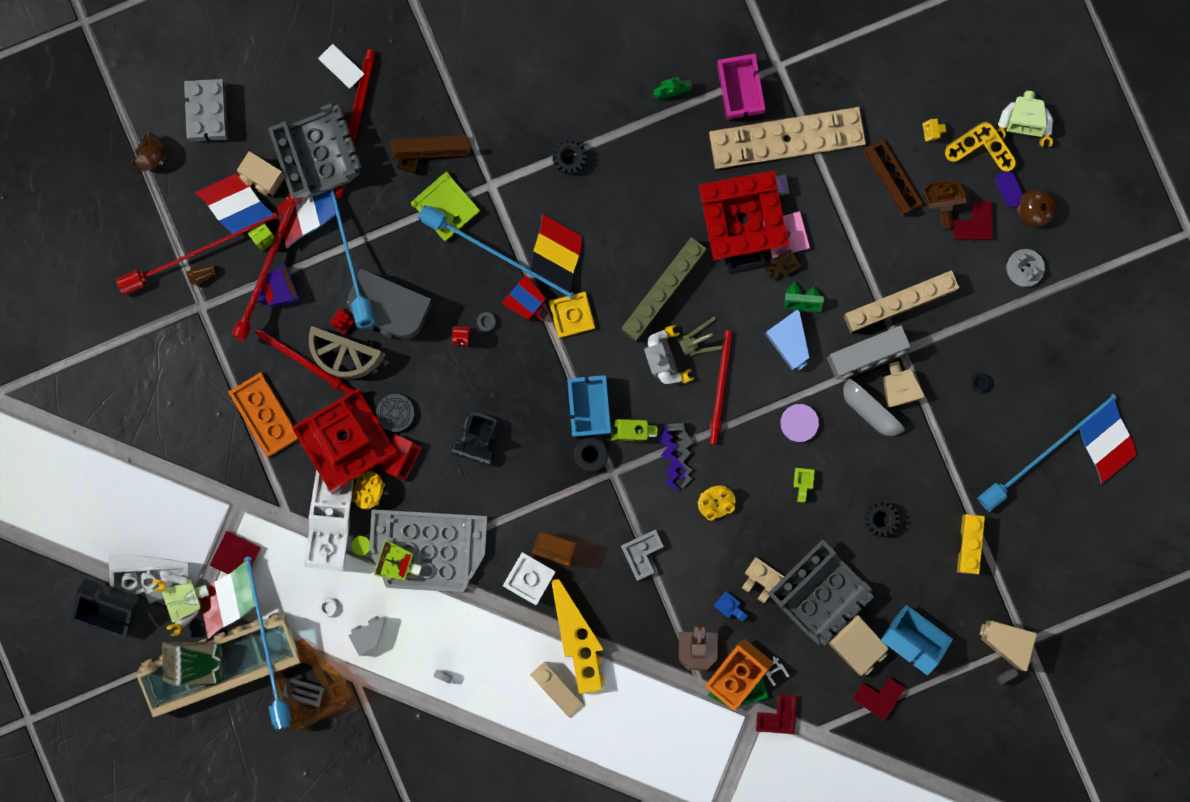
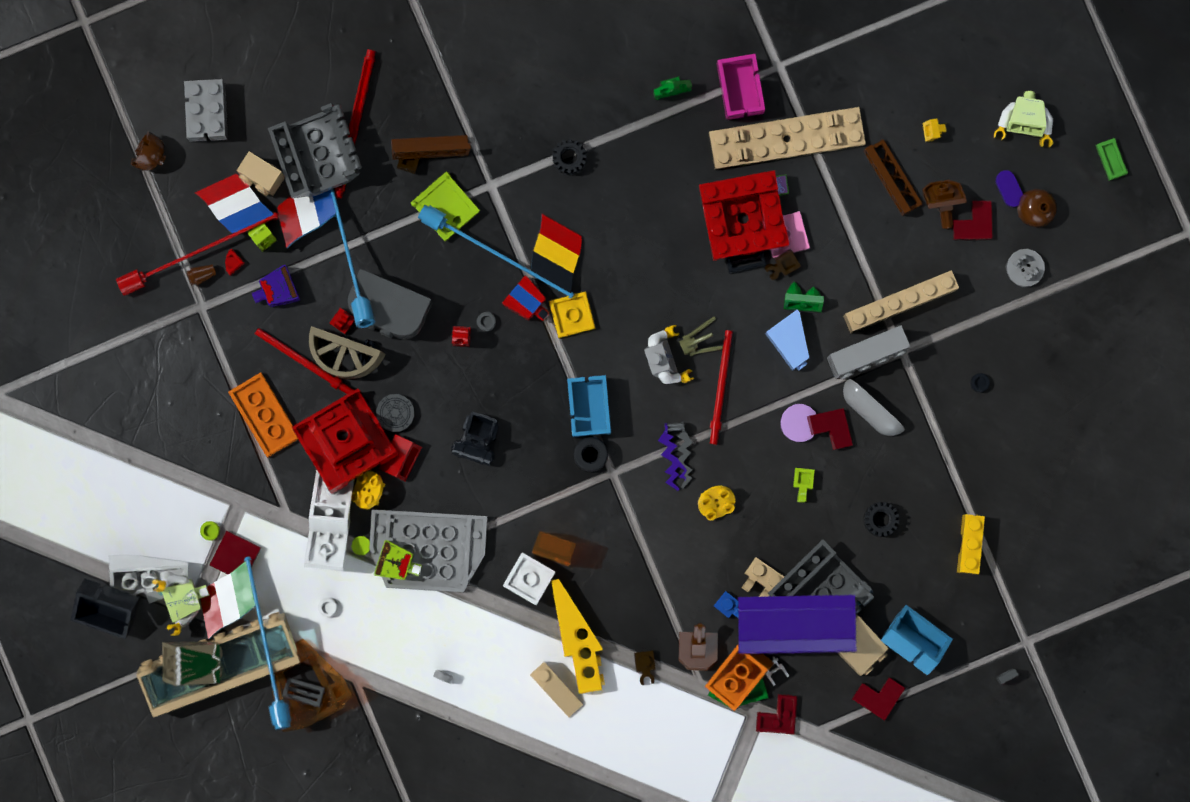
(210, 530): none -> lime tile
(232, 262): none -> red tile
(242, 327): red hose -> none
(341, 66): white sticker -> none
(368, 637): light grey slope -> none
(625, 430): lime torso -> none
(637, 551): light grey plate -> none
(645, 662): none -> dark brown plate
(663, 289): olive brick -> none
(797, 624): none -> dark purple hinge
(835, 424): none -> dark red tile
(901, 386): tan torso -> none
(987, 140): yellow beam -> none
(1009, 642): tan slope -> none
(1104, 440): flag -> none
(1111, 159): none -> bright green tile

